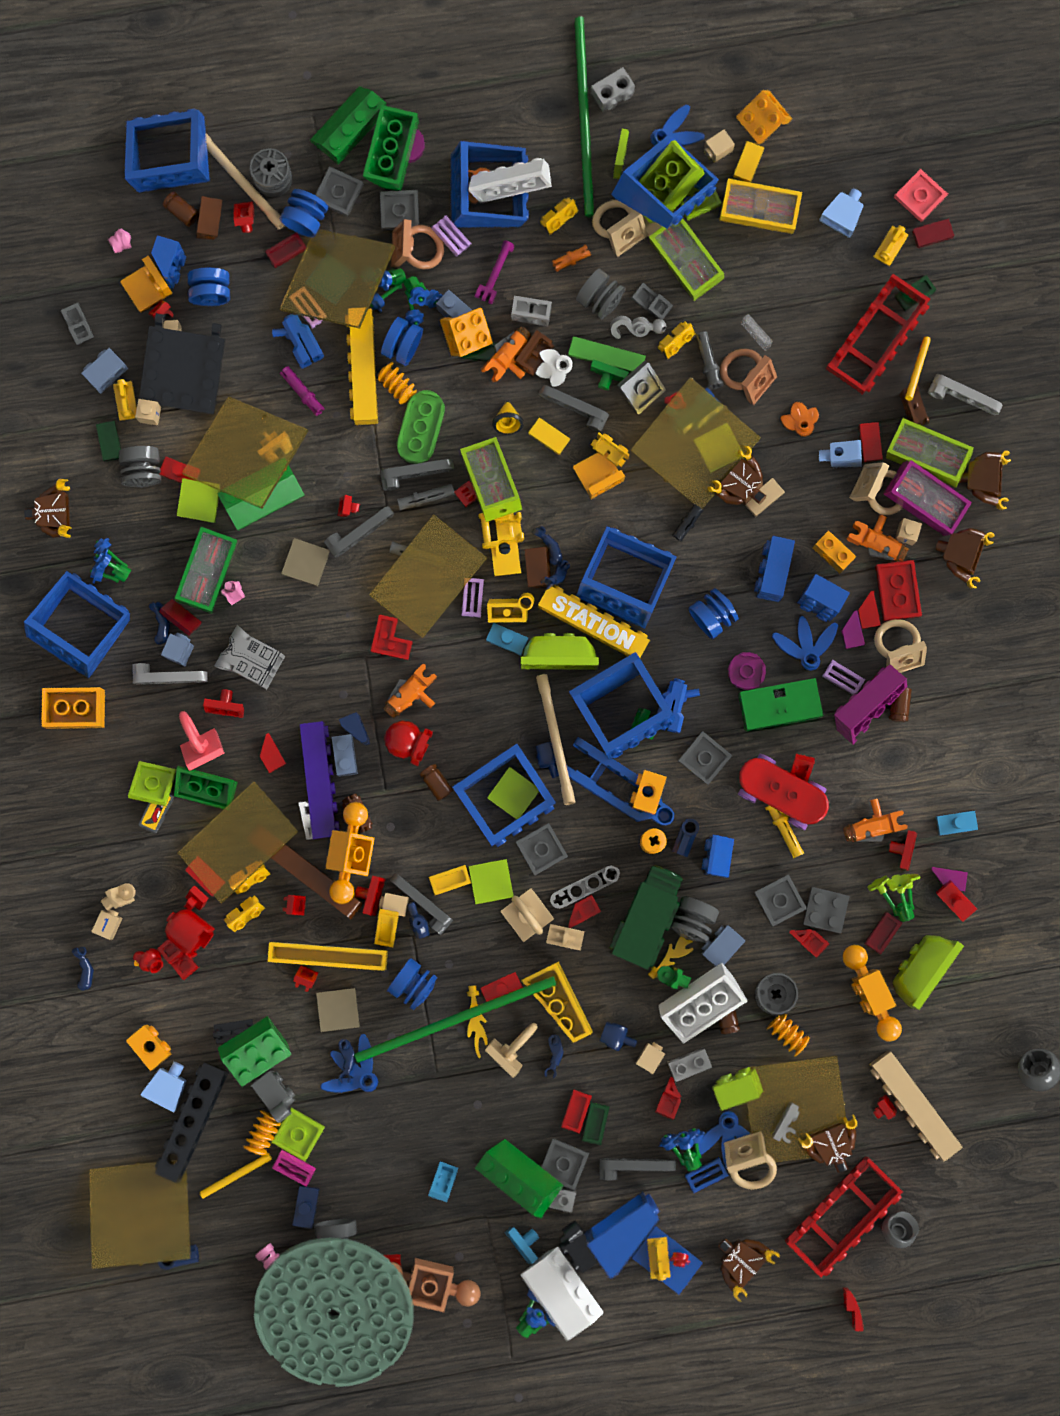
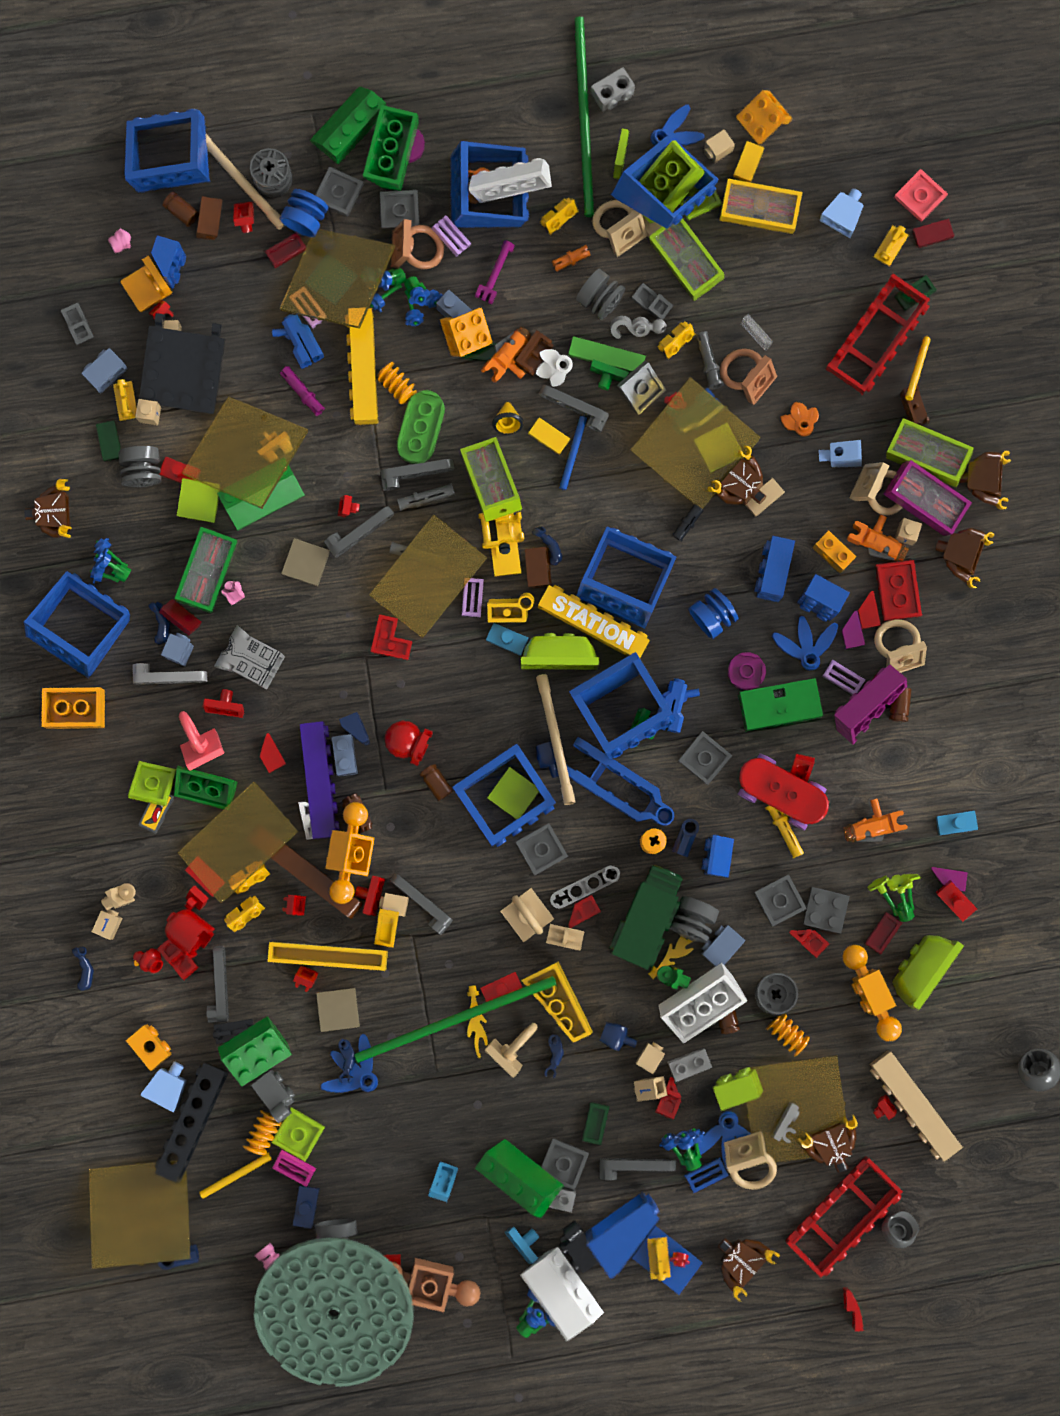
(208, 286): blue wheel -> none
(220, 1011): none -> dark grey beam
(402, 341): blue wheel -> none
(409, 690): orange piece -> none
(412, 984): blue wheel -> none
(417, 922): dark blue piece -> none
(450, 880): yellow tile -> none
(466, 494): red tile -> none
(491, 881): lime tile -> none
(531, 311): light grey brick -> none
(559, 575): dark blue arm -> none
(573, 452): none -> blue bar
(576, 1111): red tile -> none
(598, 474): light orange bracket -> none
(605, 444): yellow hinge -> none
(650, 1088): none -> tan brick
(656, 783): light orange brick -> none
(870, 442): red tile -> none
(905, 850): red tile -> none
(943, 385): light grey beam -> none

